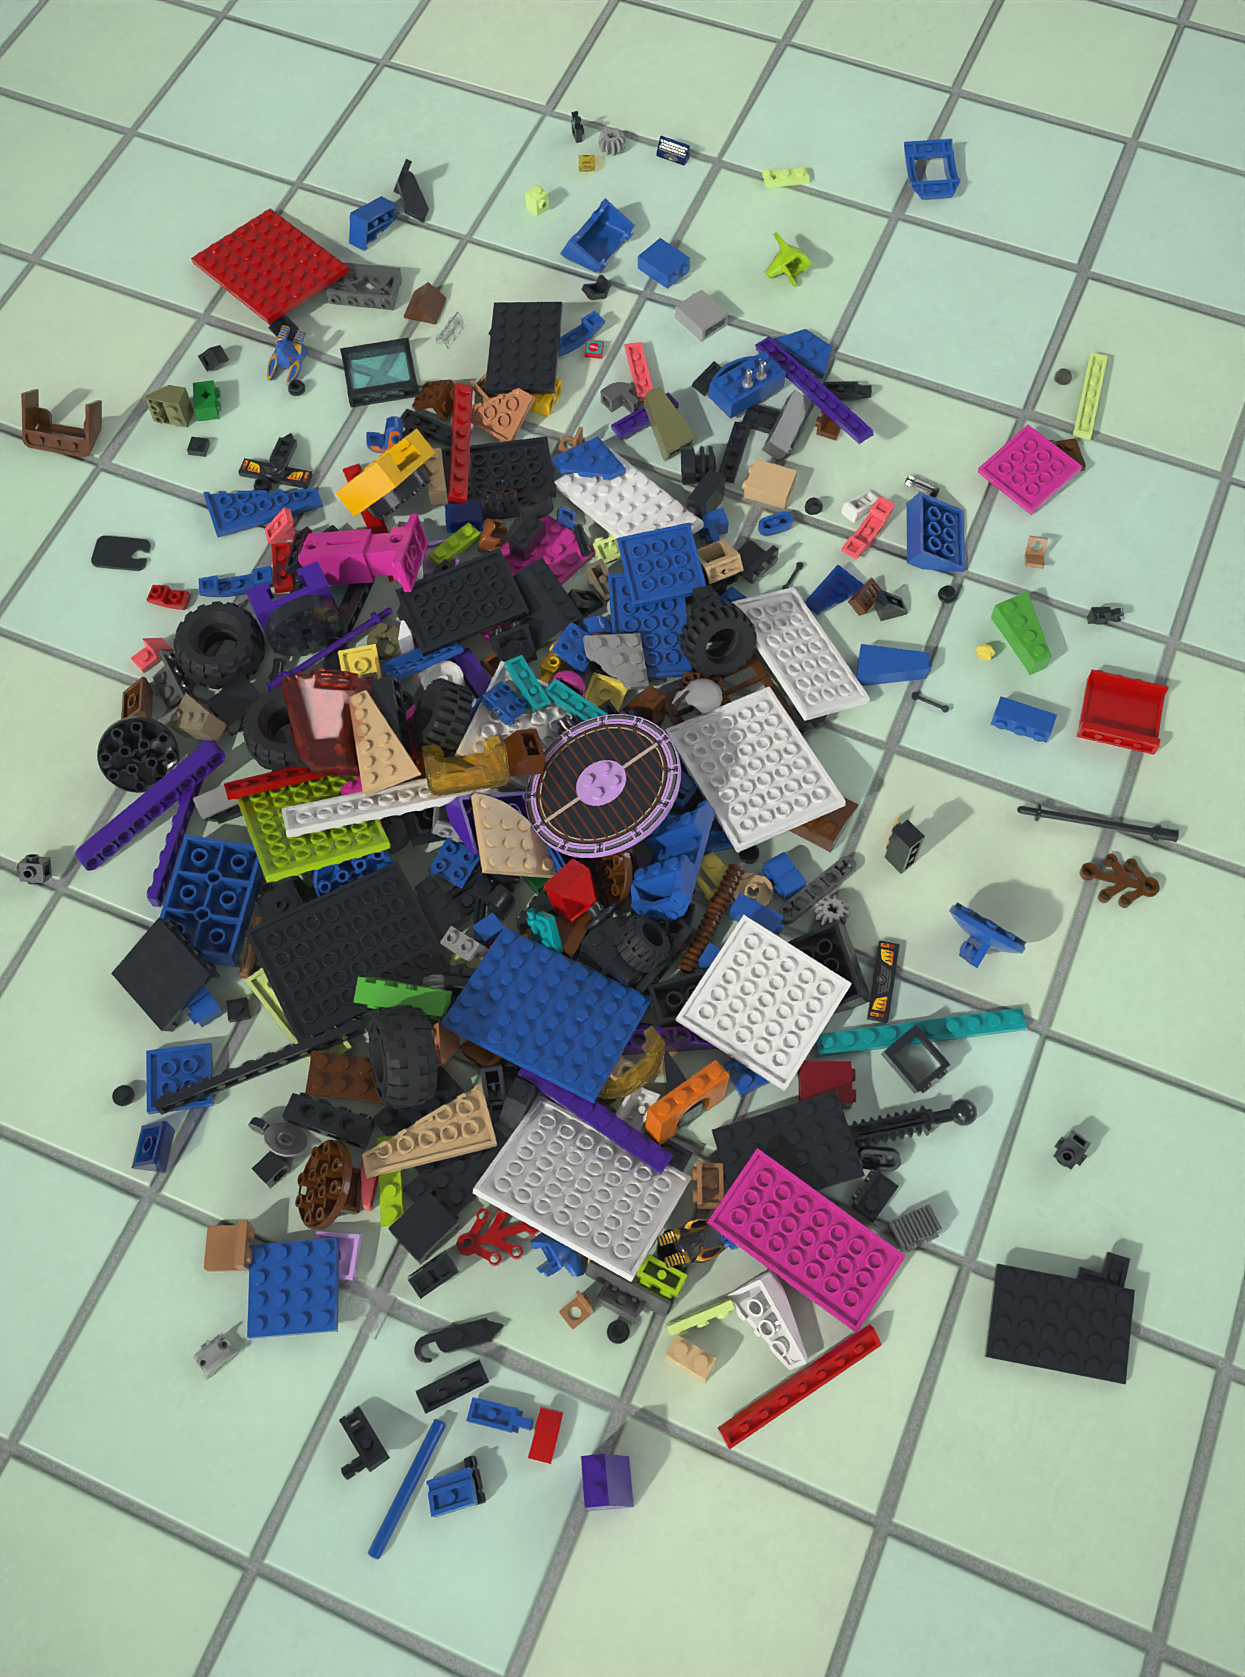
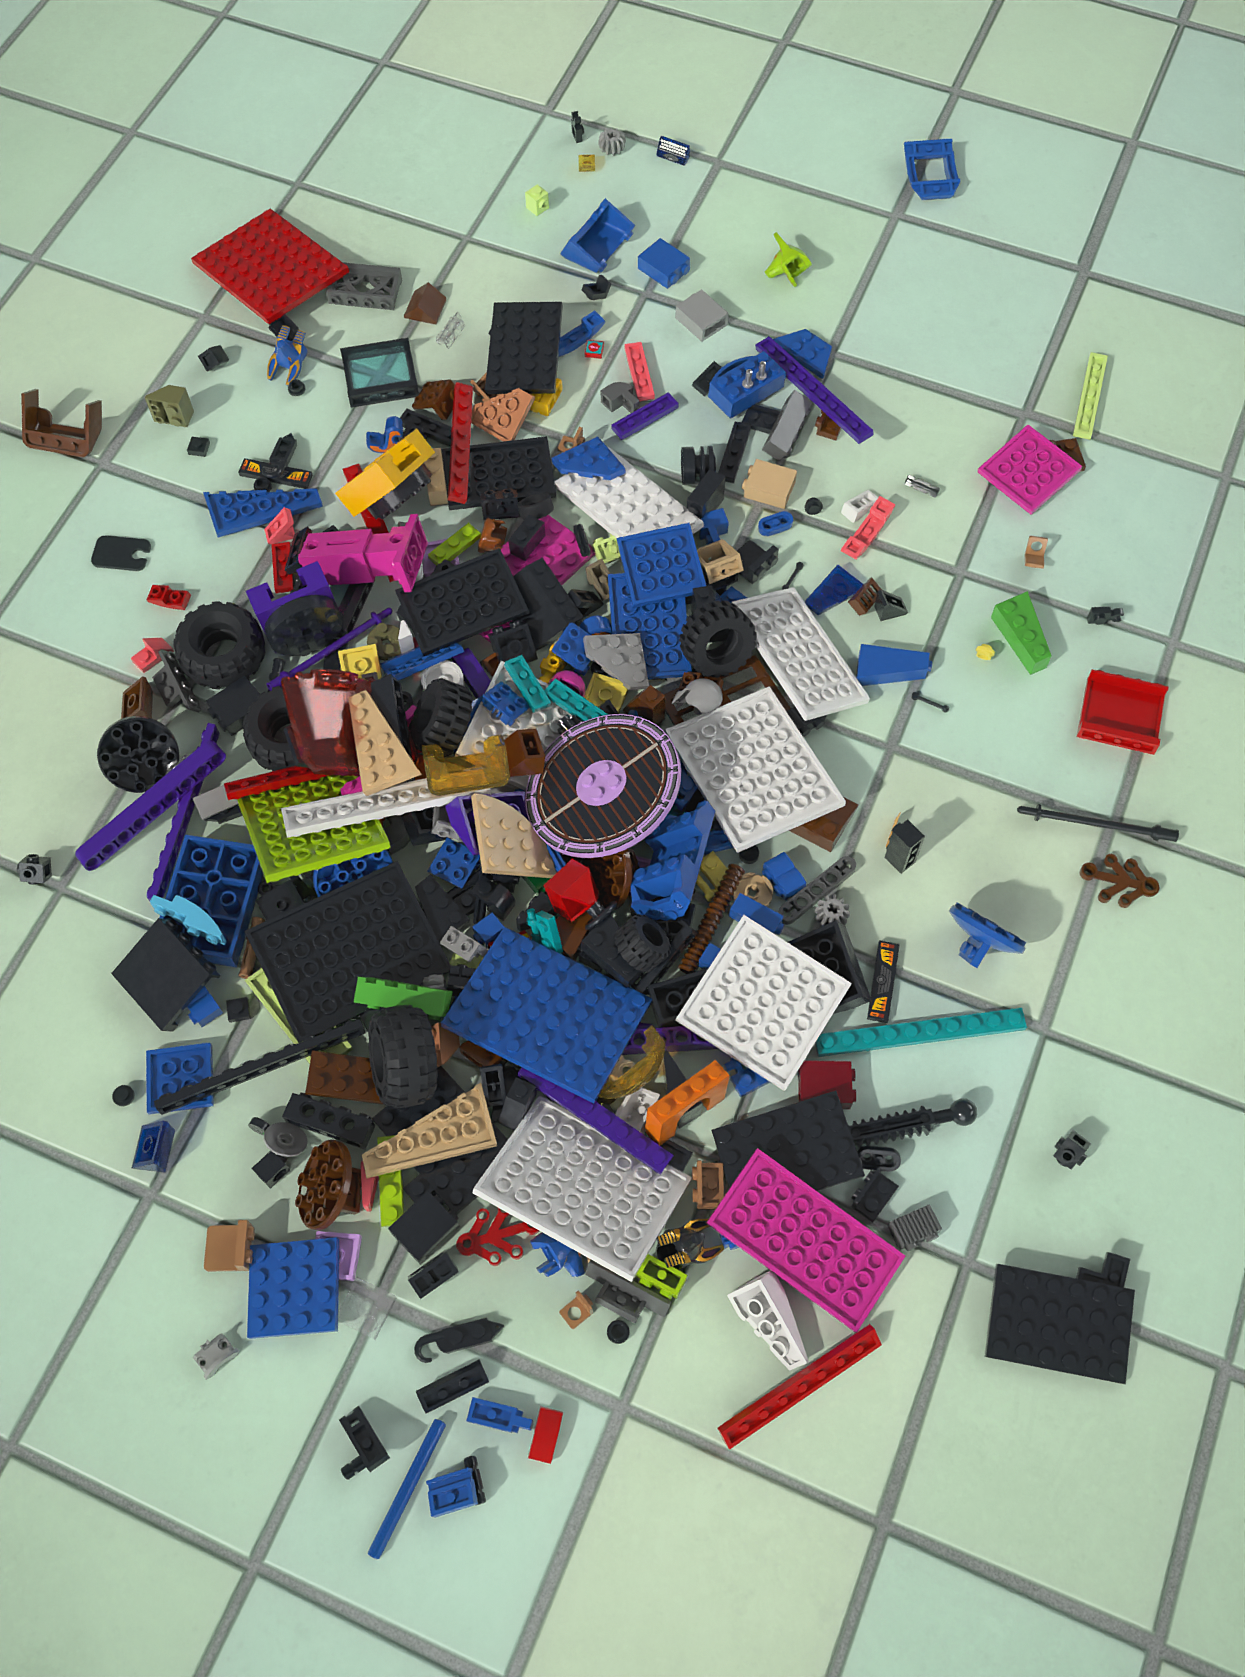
(193, 917): none -> medium azure slope
(196, 721): dark tan wedge -> none
(206, 400): green brick -> none
(234, 586): blue slope -> none
(370, 220): blue wedge -> none
(410, 193): black piece -> none
(460, 514): clear blue brick -> none
(566, 517): blue plate -> none
(606, 1482): dark purple slope -> none
(667, 424): olive slope -> none
(690, 1358): tan brick -> none
(700, 1317): yellowish green plate -> none
(785, 177): yellowish green plate -> none
(849, 390): black hinge -> none
(925, 1084): black window -> none
(935, 534): blue slope -> none
(947, 594): black plate -> none
(1023, 719): blue brick -> none
(1063, 376): clear smoke plate -> none

